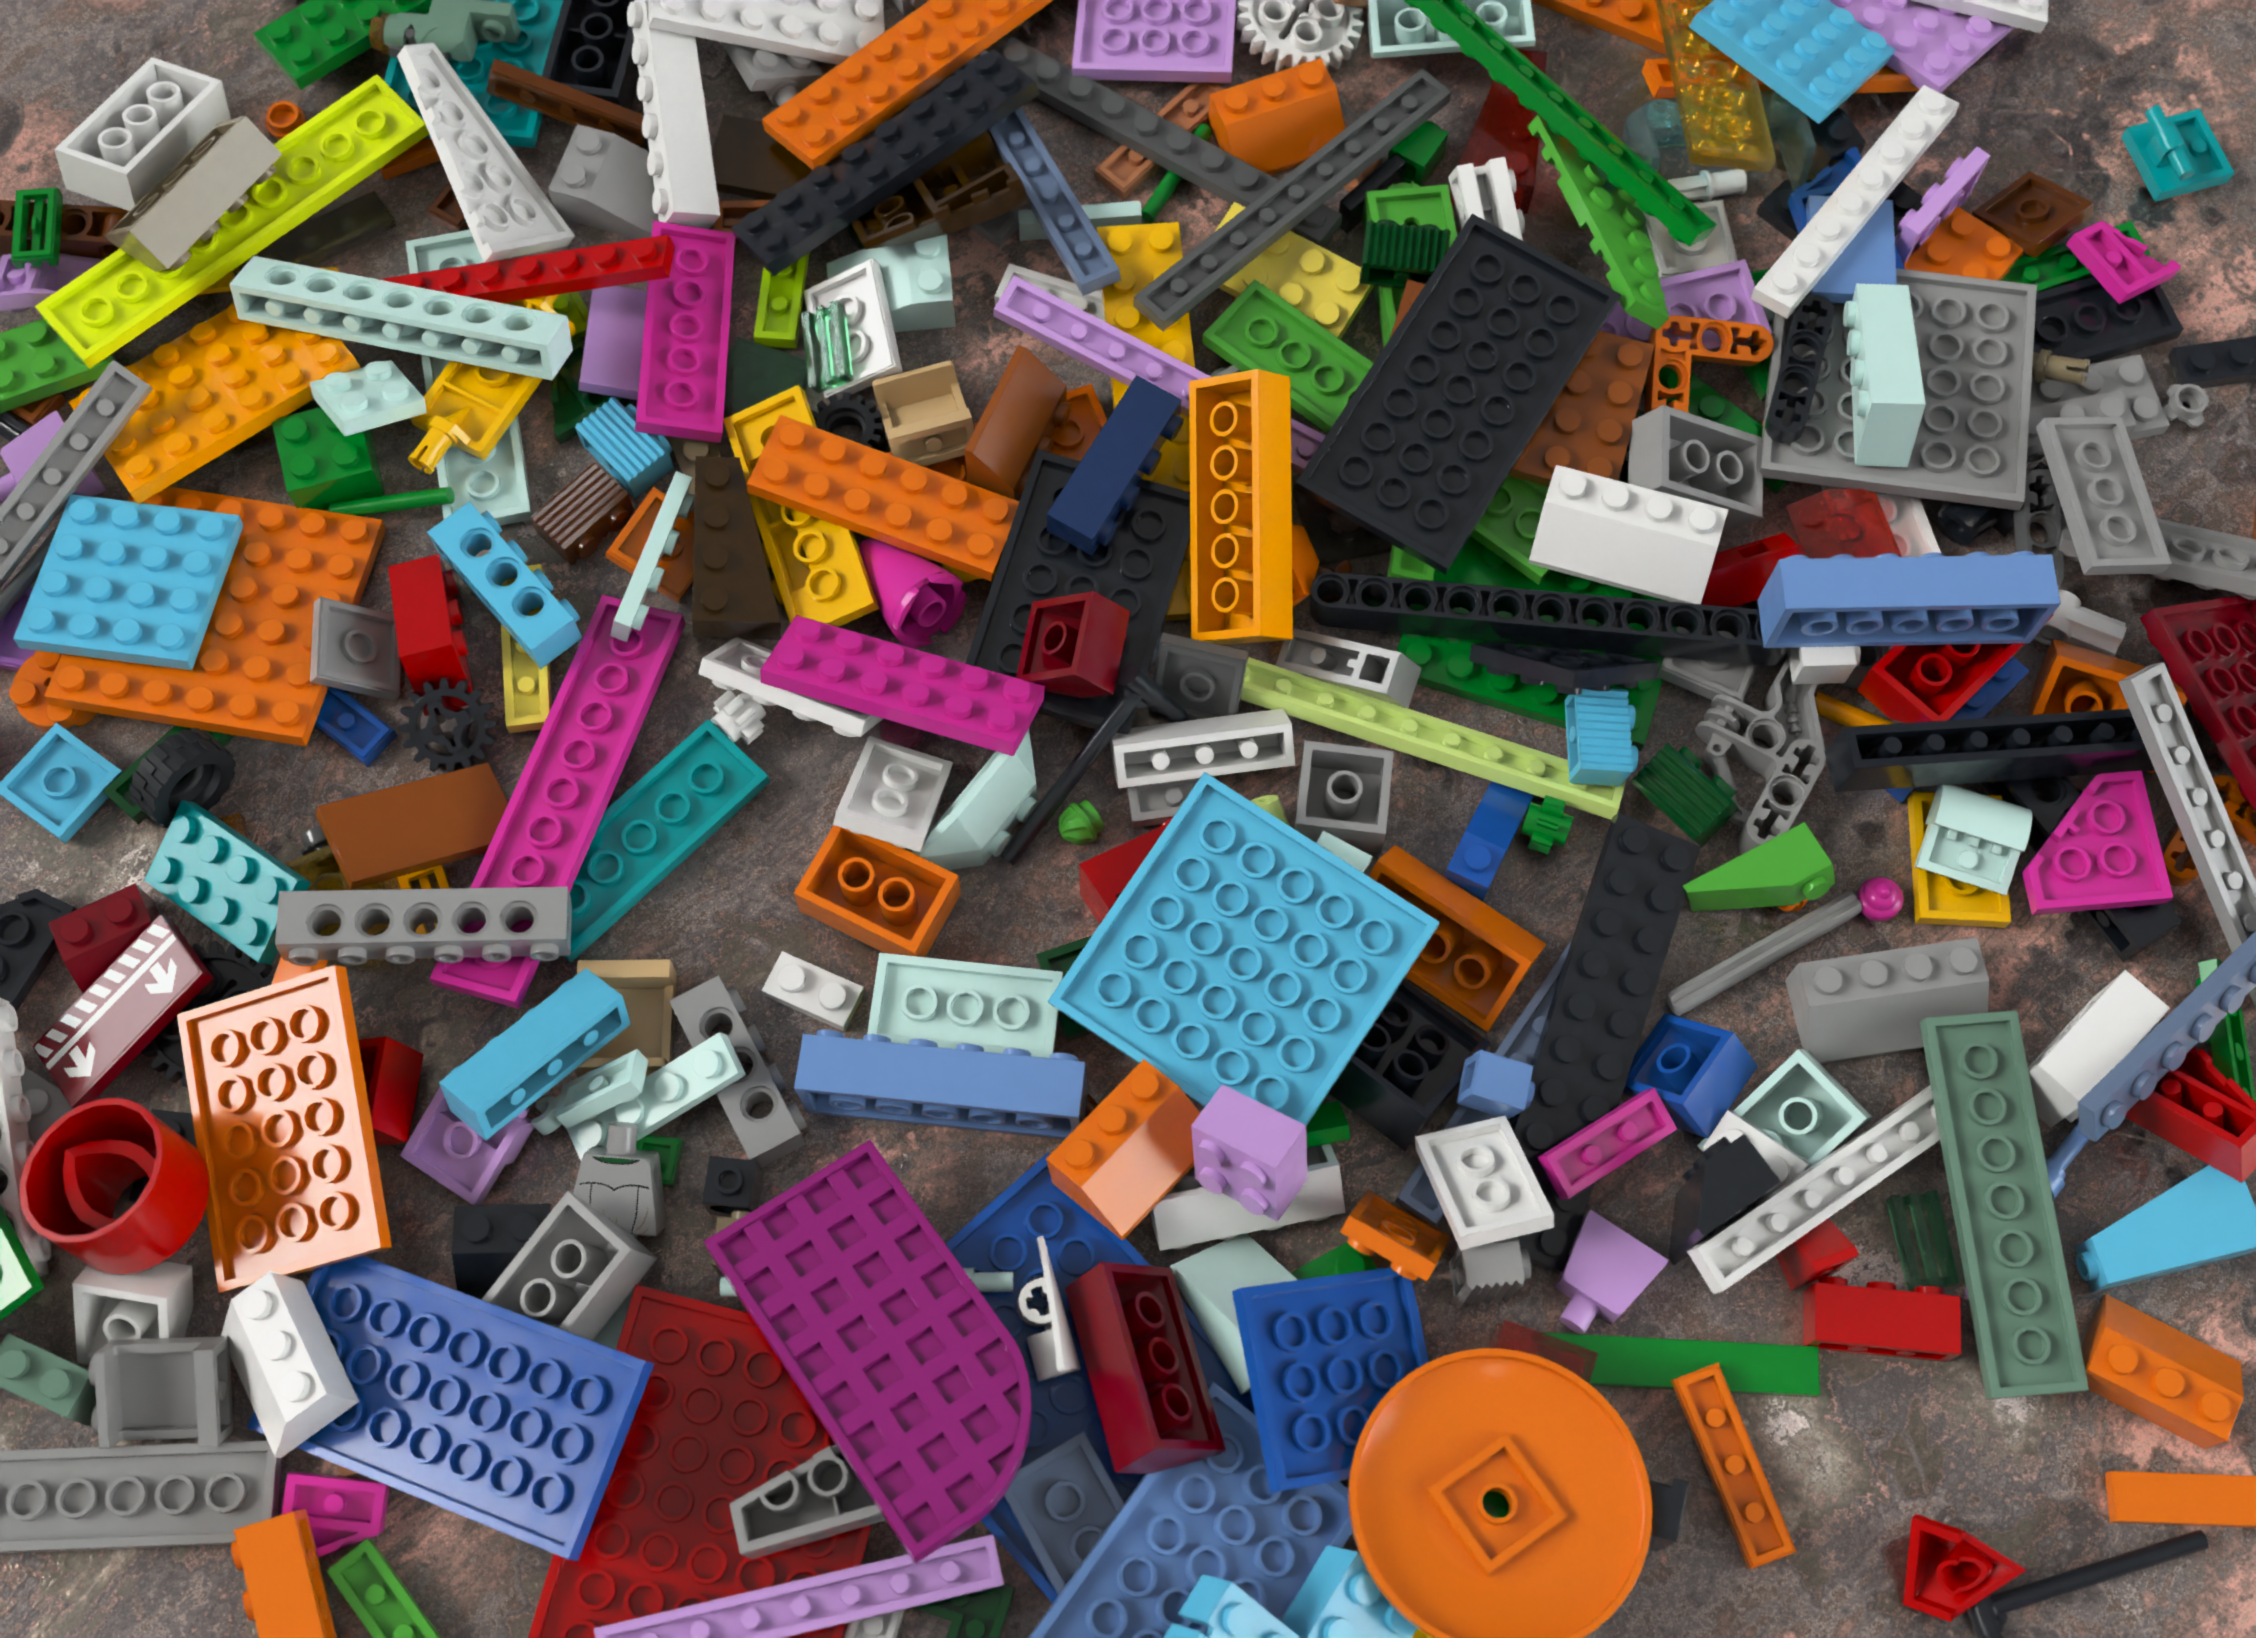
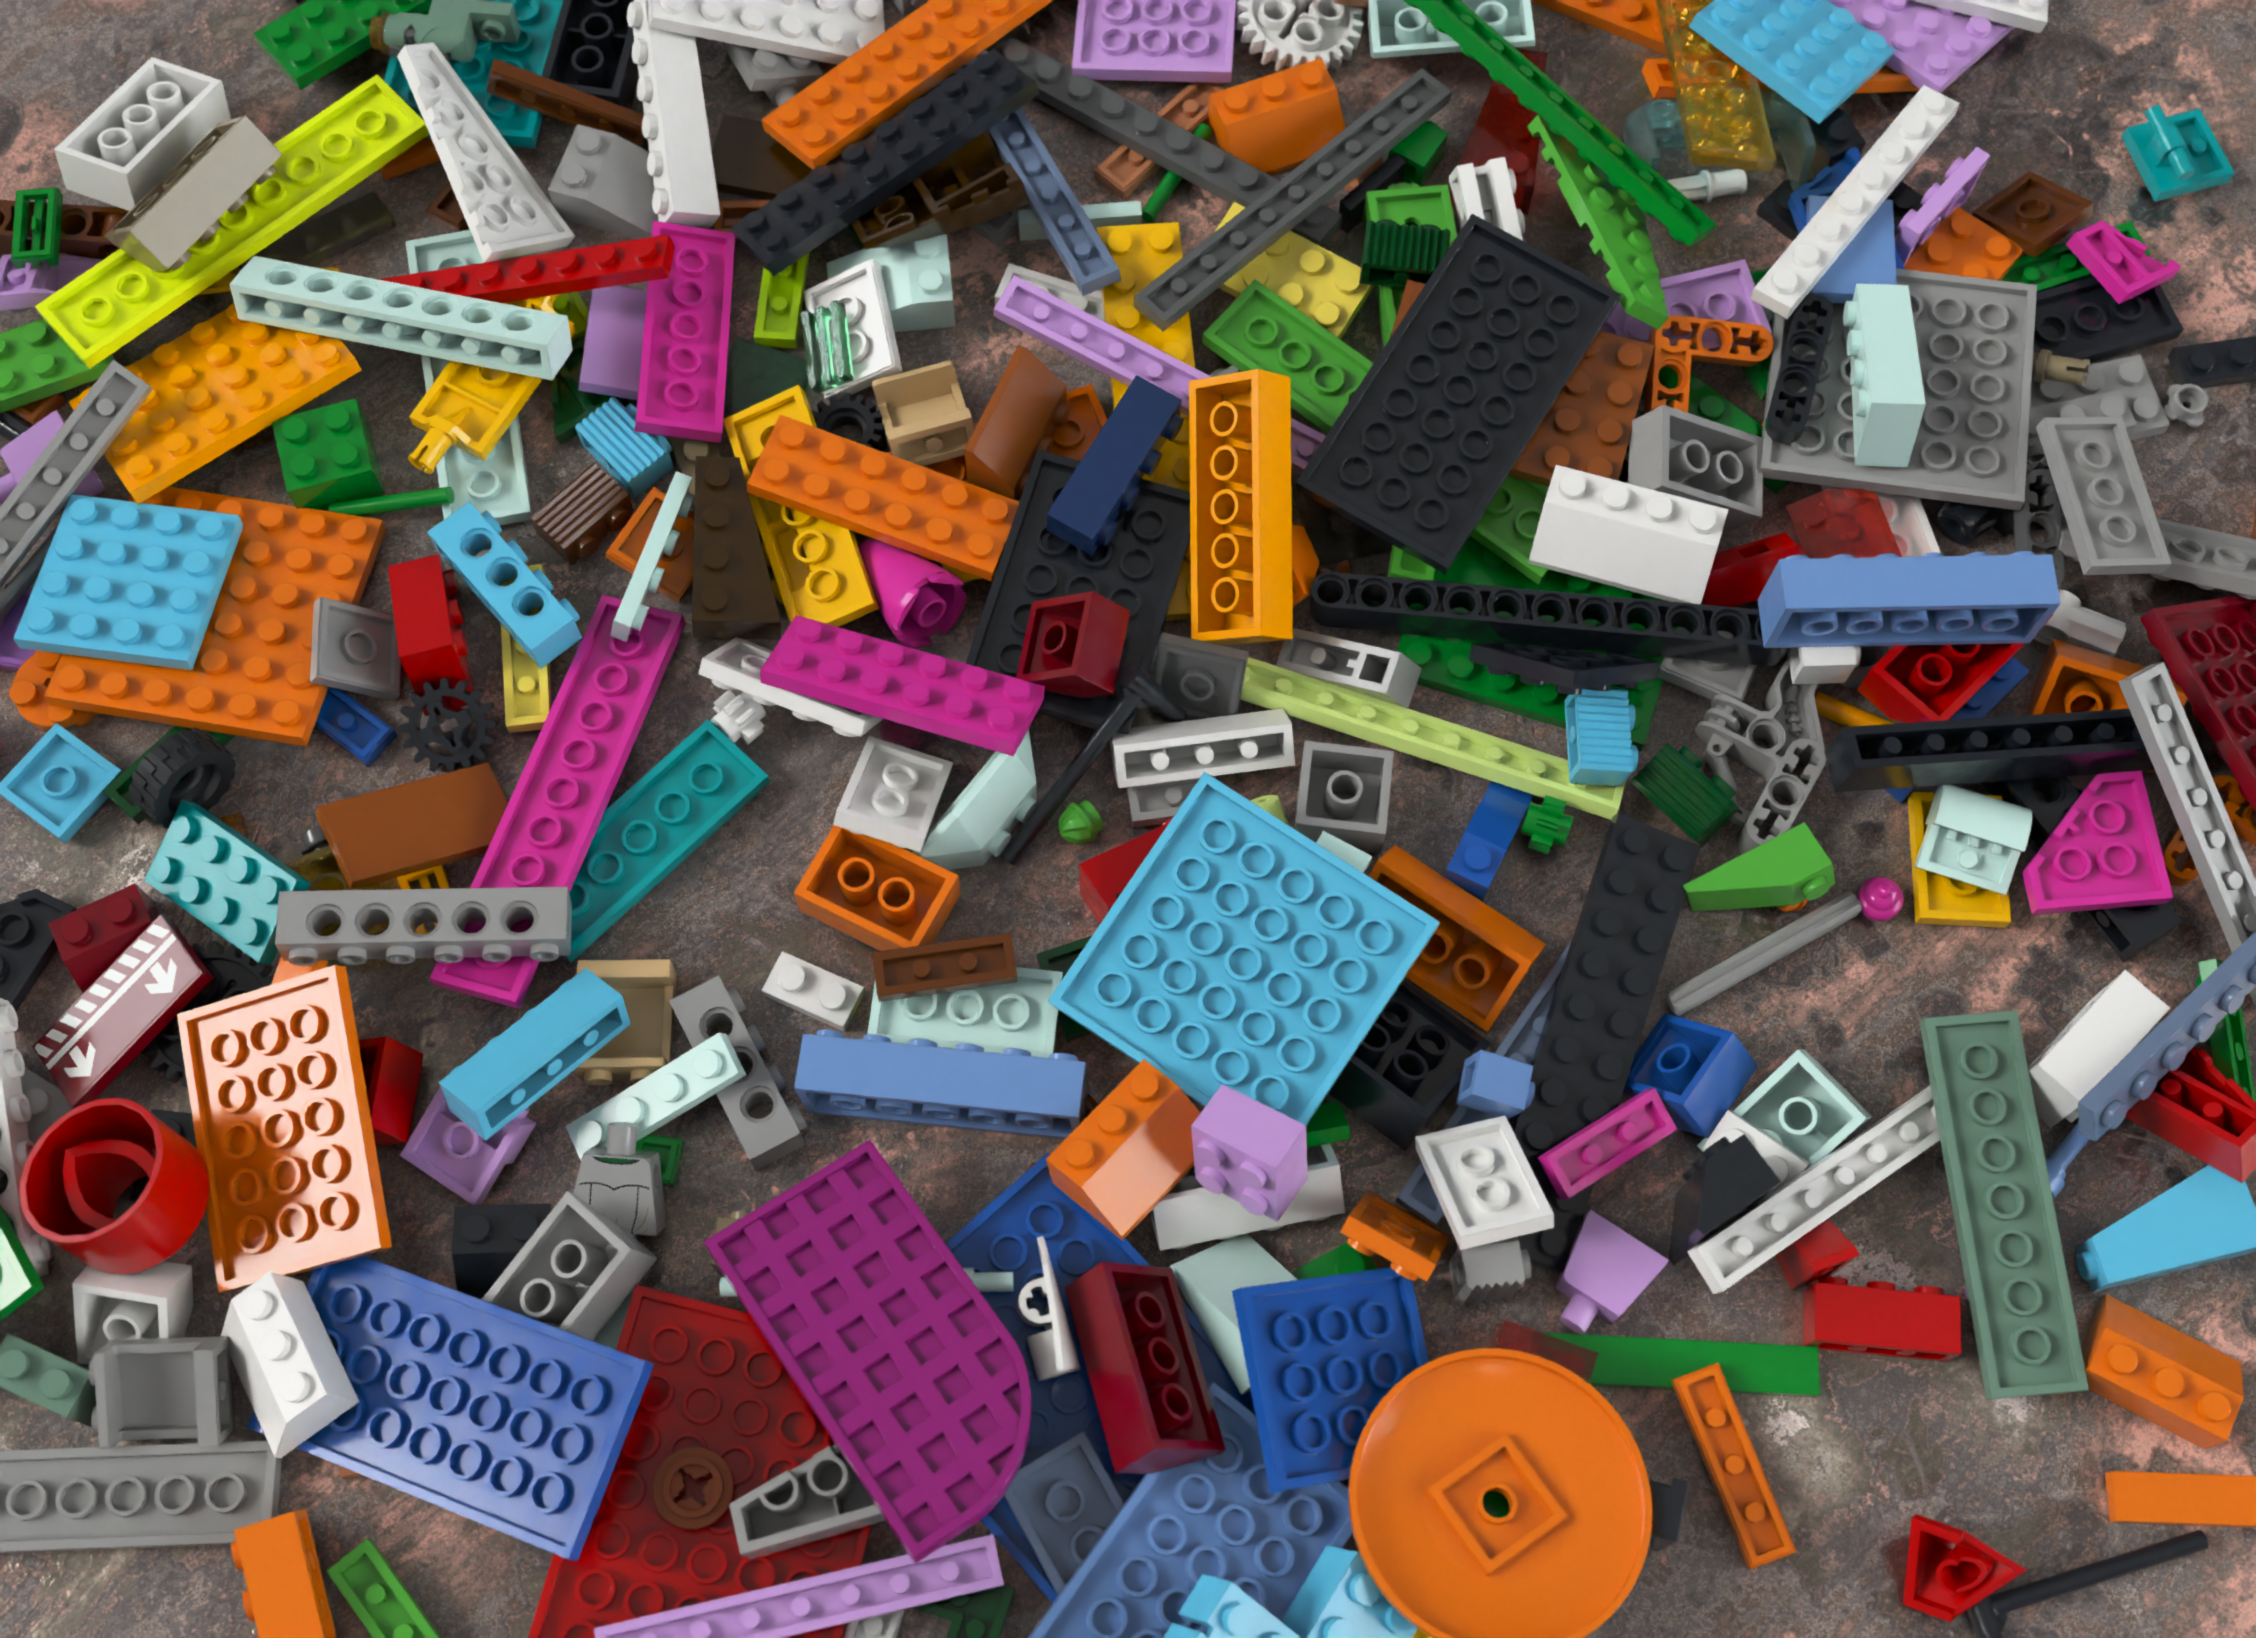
(283, 119): orange plate -> none
(337, 1507): dark pink wing -> none
(367, 397): light aqua plate -> none
(593, 1093): light aqua plate -> none
(669, 1485): none -> copper gear
(732, 1186): black brick -> none
(944, 967): none -> reddish brown plate
(1678, 258): white tile -> none
(1877, 999): light grey slope -> none
(1940, 1237): clear green tile -> none

